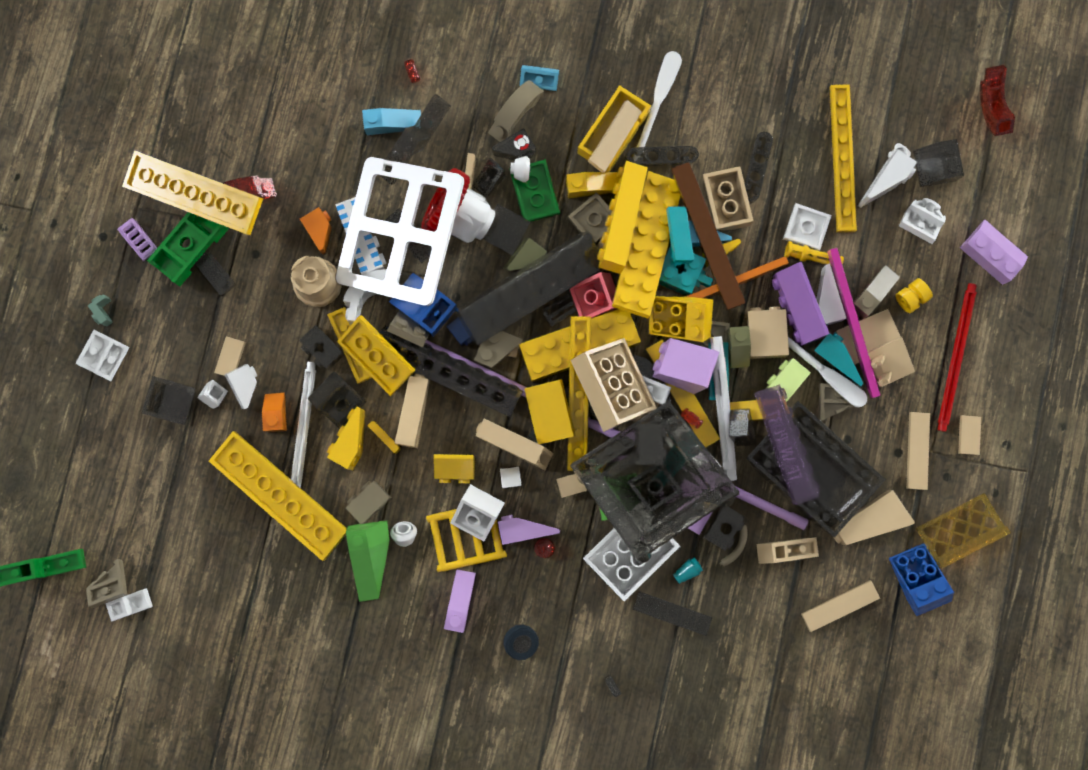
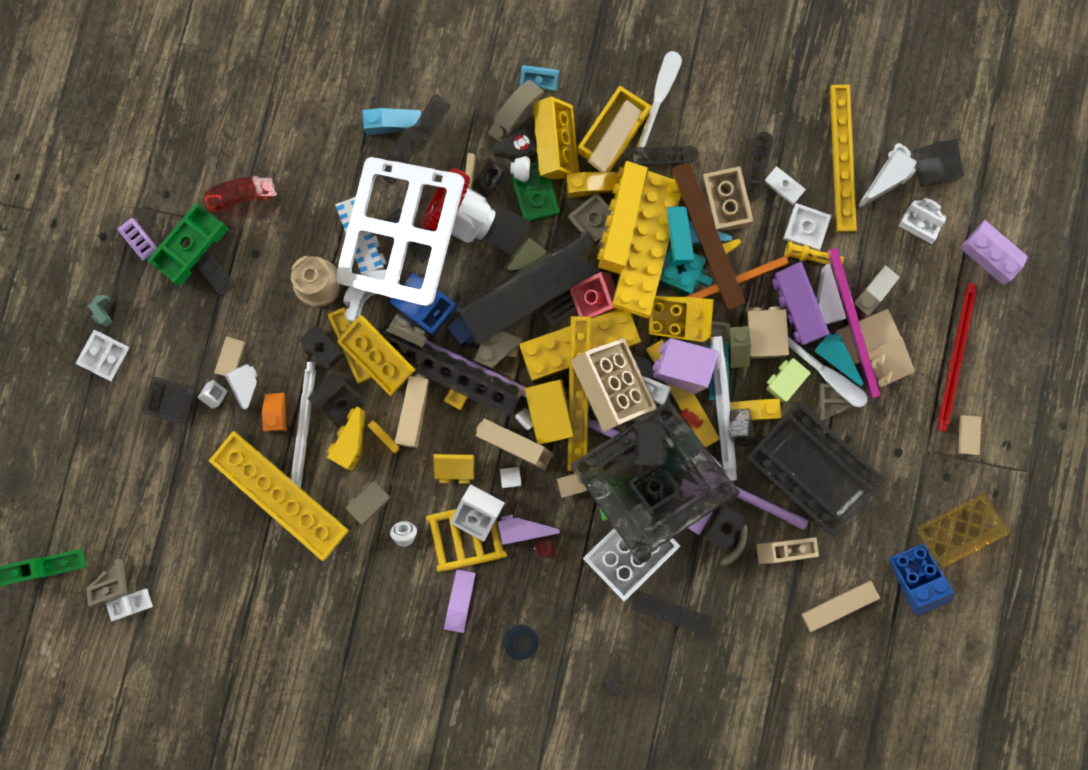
(192, 192): yellow plate -> none
(318, 227): orange slope -> none
(368, 554): bright green wedge -> none
(412, 70): clear red piece -> none
(455, 399): none -> yellow tile
(524, 419): none -> white slope
(555, 138): none -> yellow slope
(688, 570): teal cone -> none
(784, 185): none -> white plate
(786, 444): clear purple brick -> none
(876, 518): tan slope -> none
(916, 293): yellow wheel -> none
(918, 451): tan tile -> none
(993, 102): clear red arch -> none

